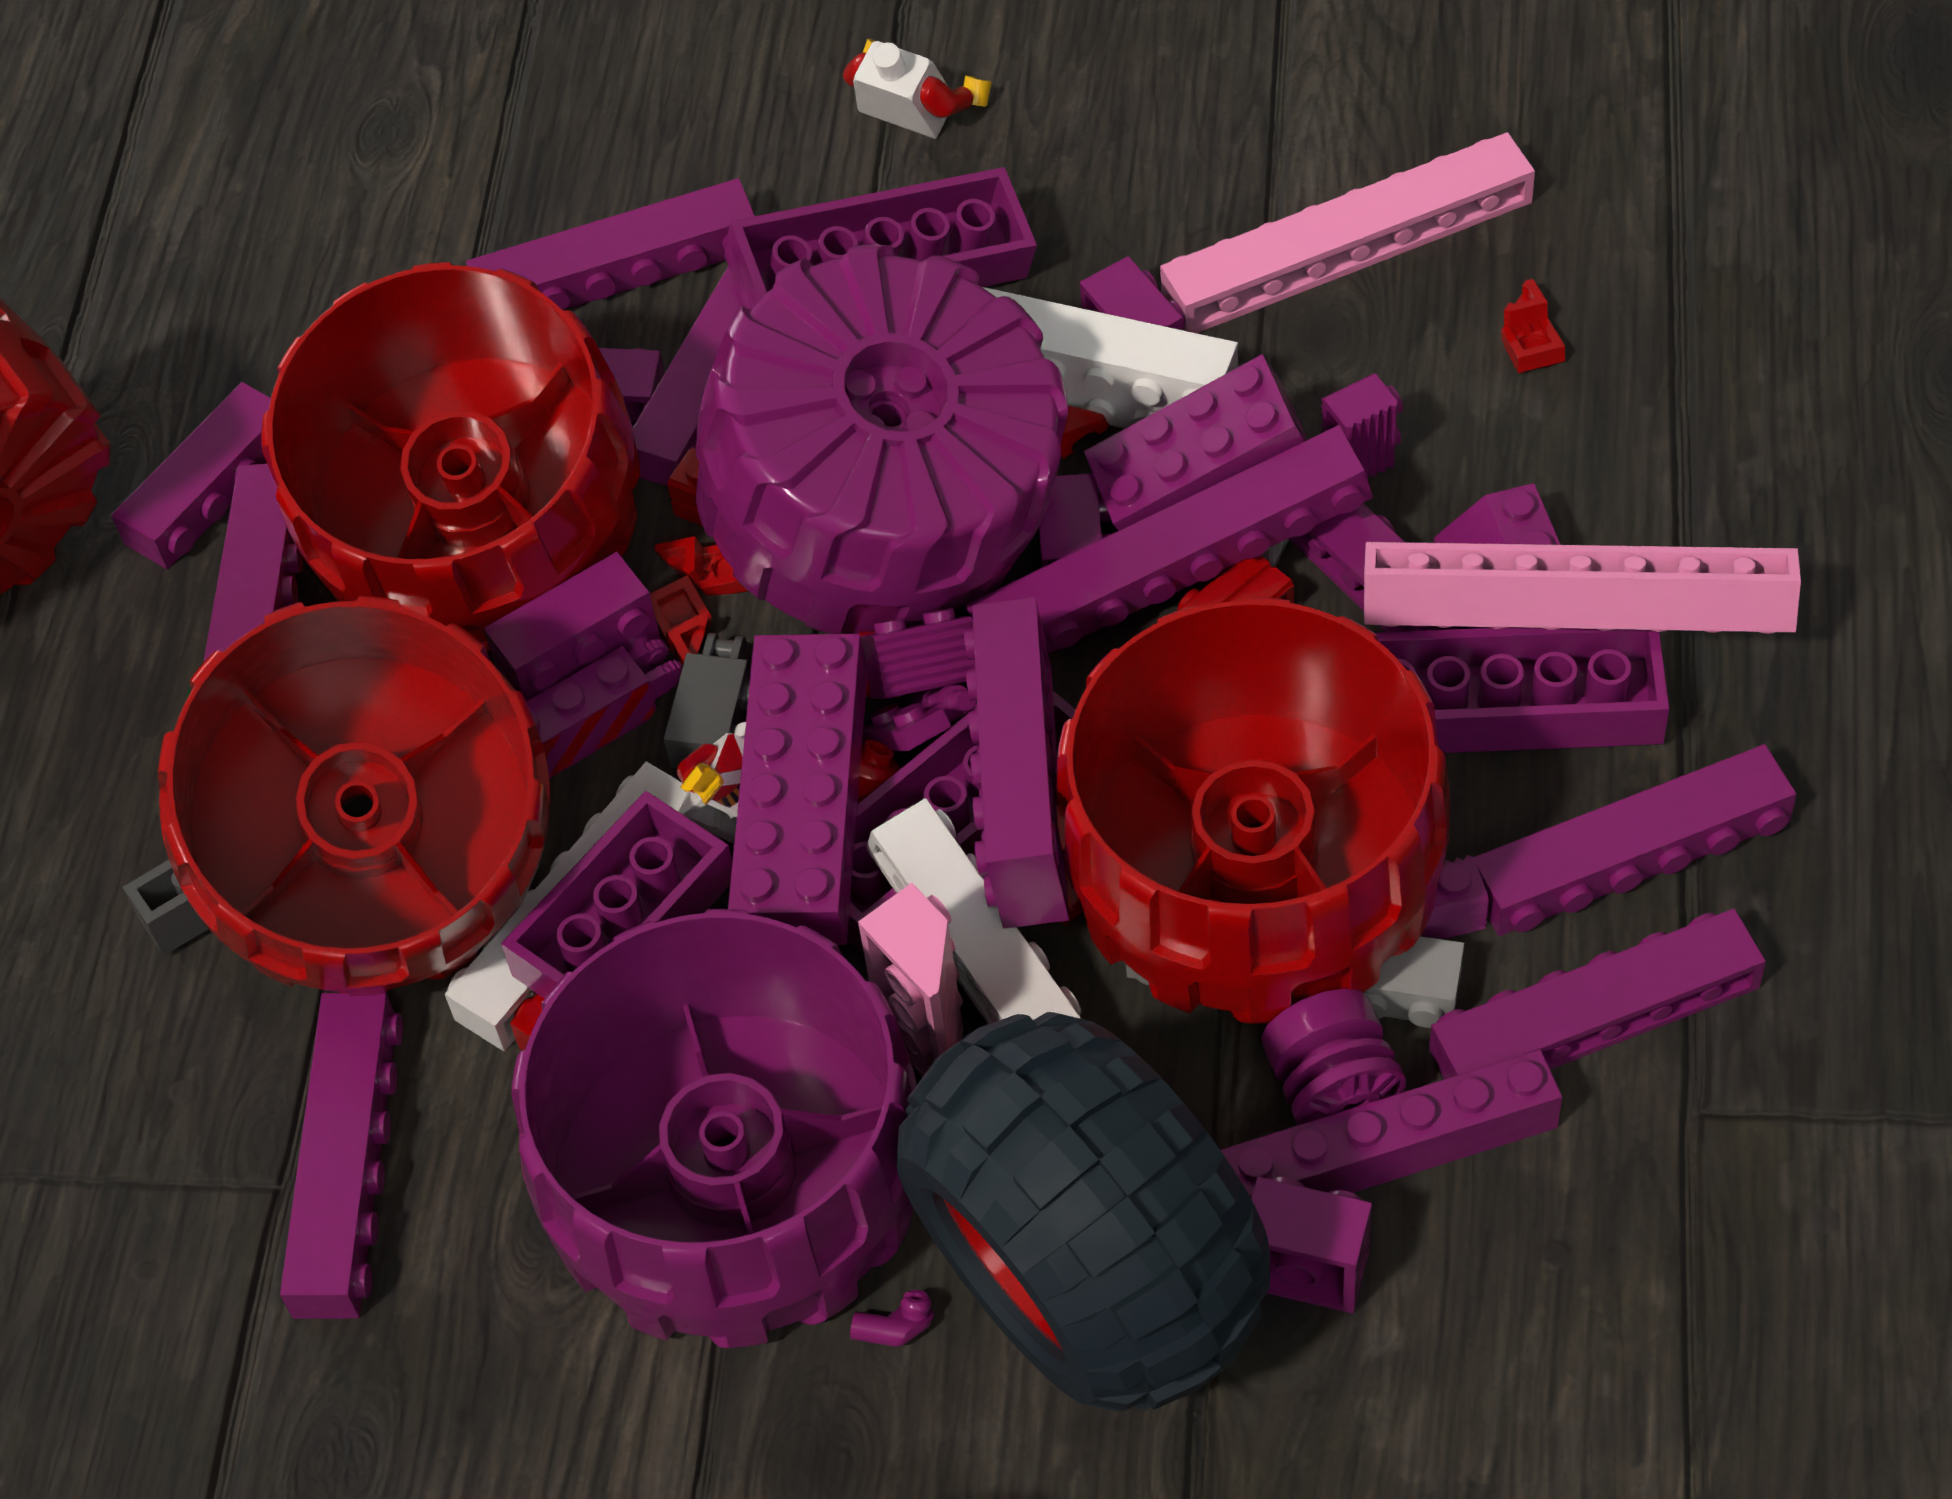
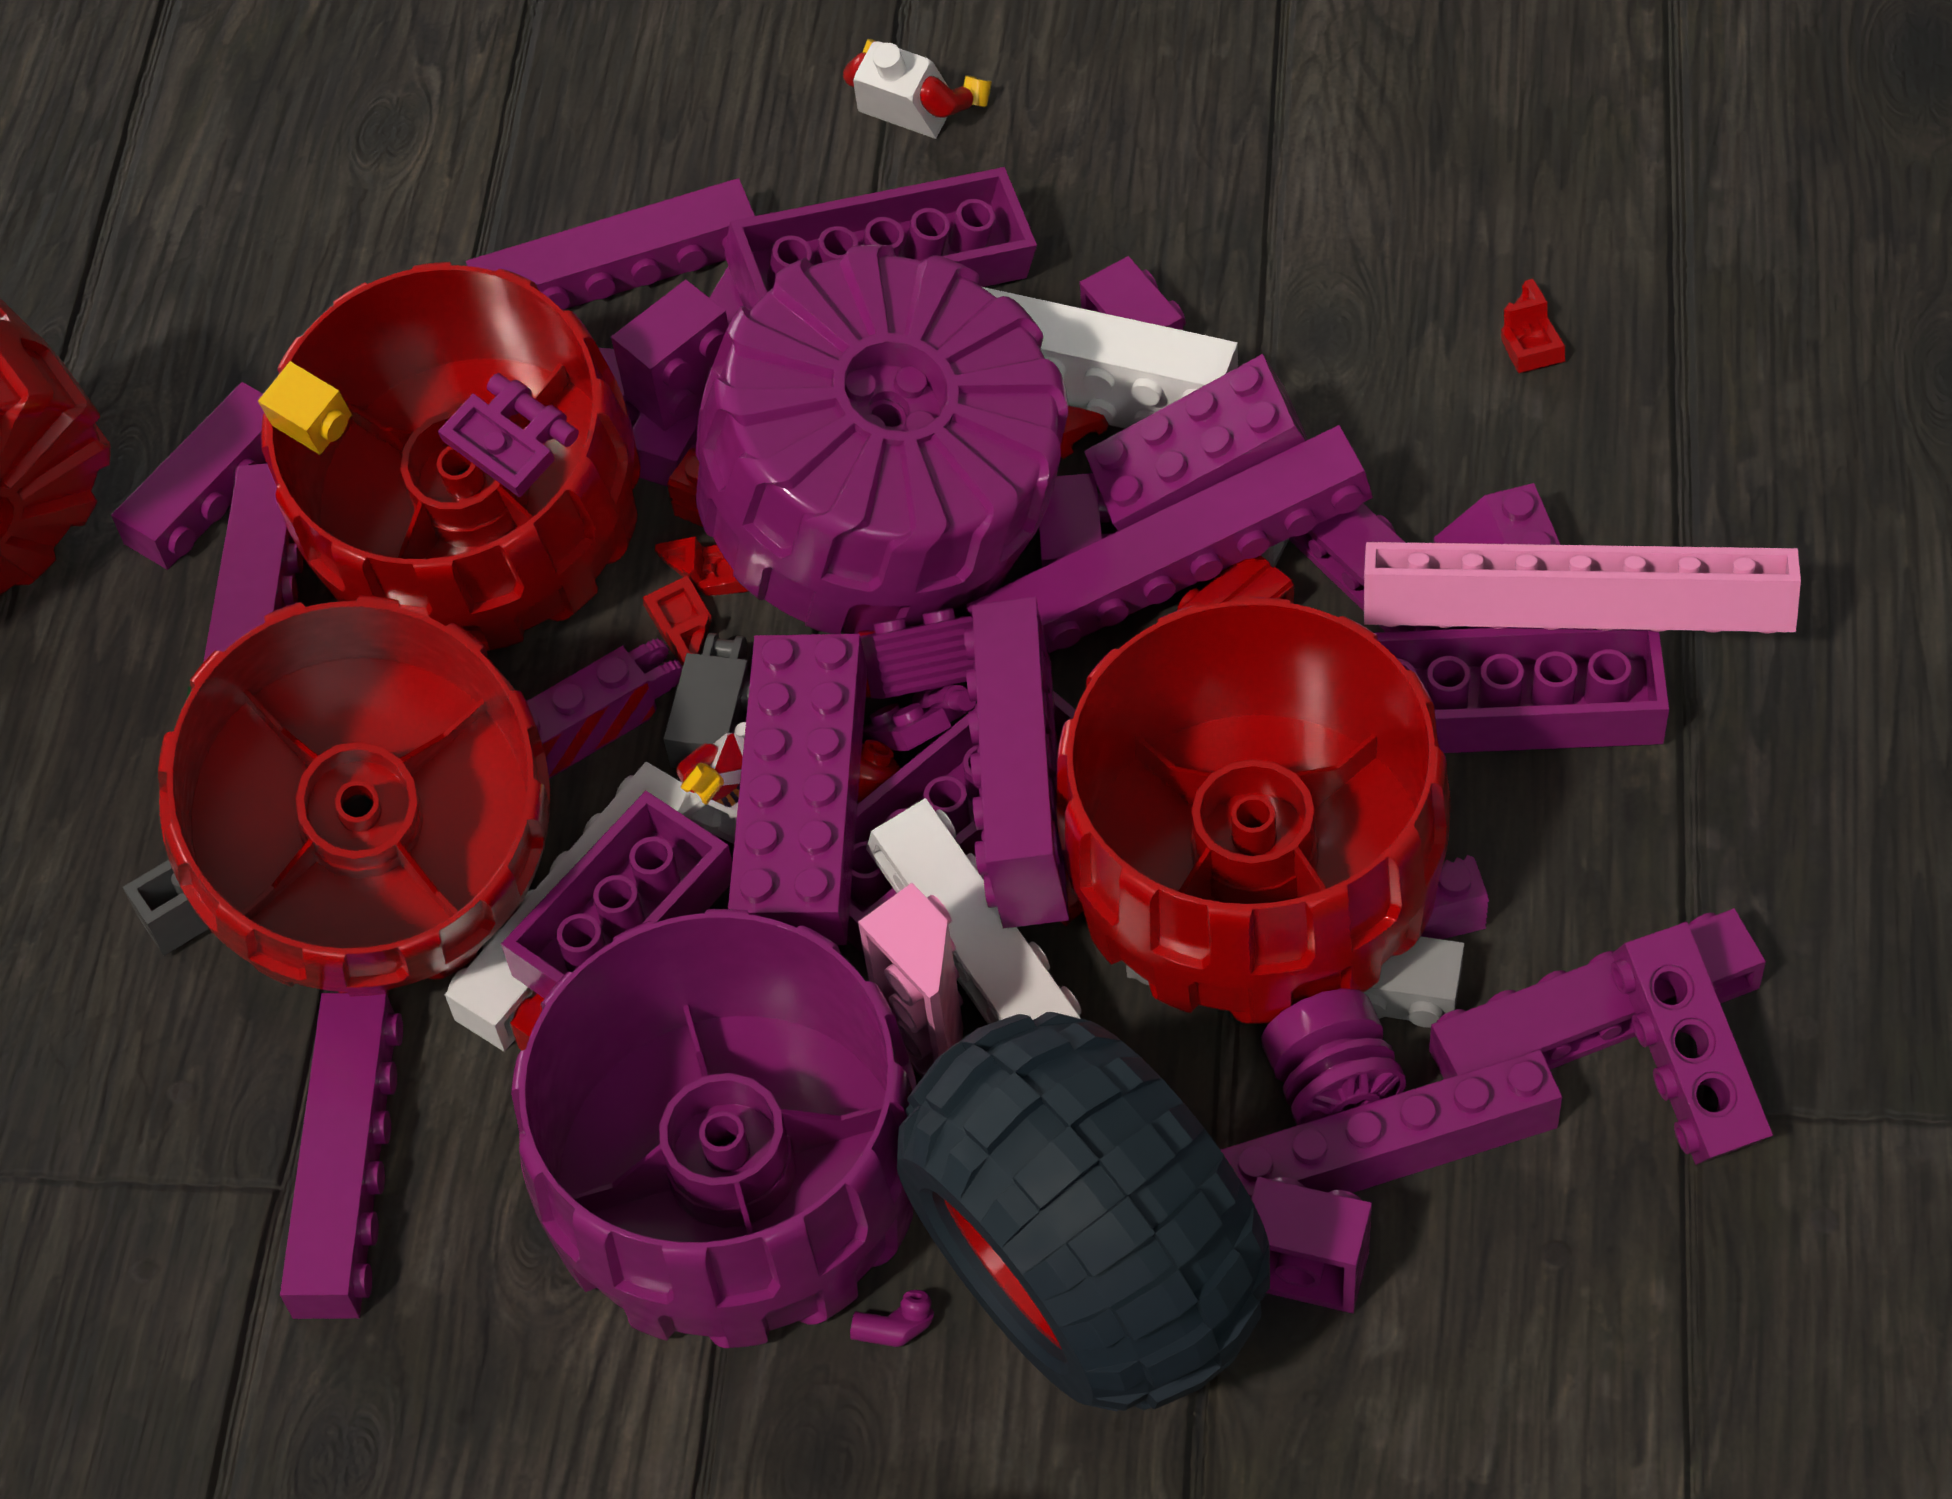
(305, 408): none -> yellow brick
(500, 446): none -> magenta plate
(572, 626): magenta brick -> none
(670, 353): none -> magenta brick
(1348, 233): bright pink brick -> none
(1368, 419): magenta brick -> none
(1635, 840): magenta brick -> none
(1697, 1011): none -> magenta brick

